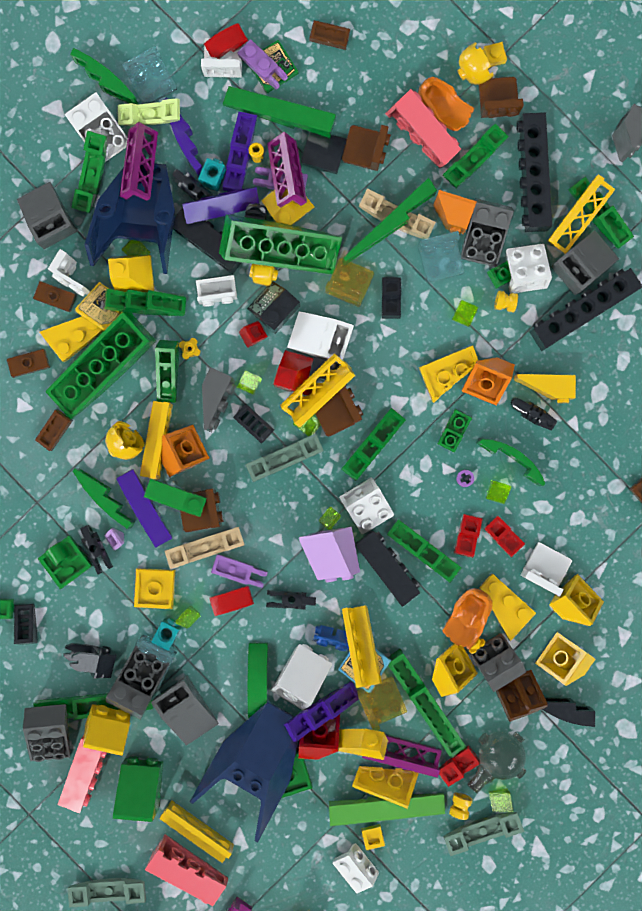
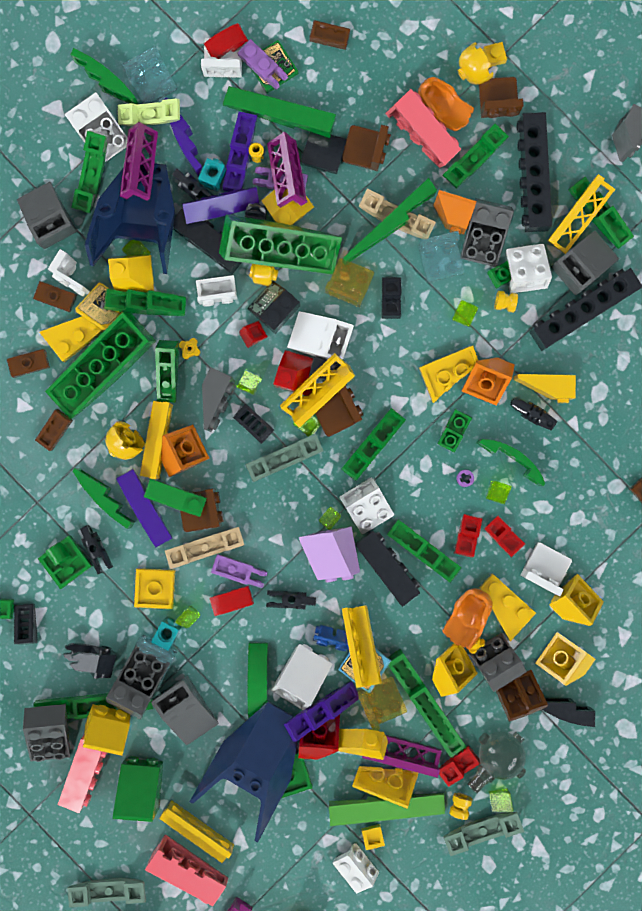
(115, 538): lavender slope -> none

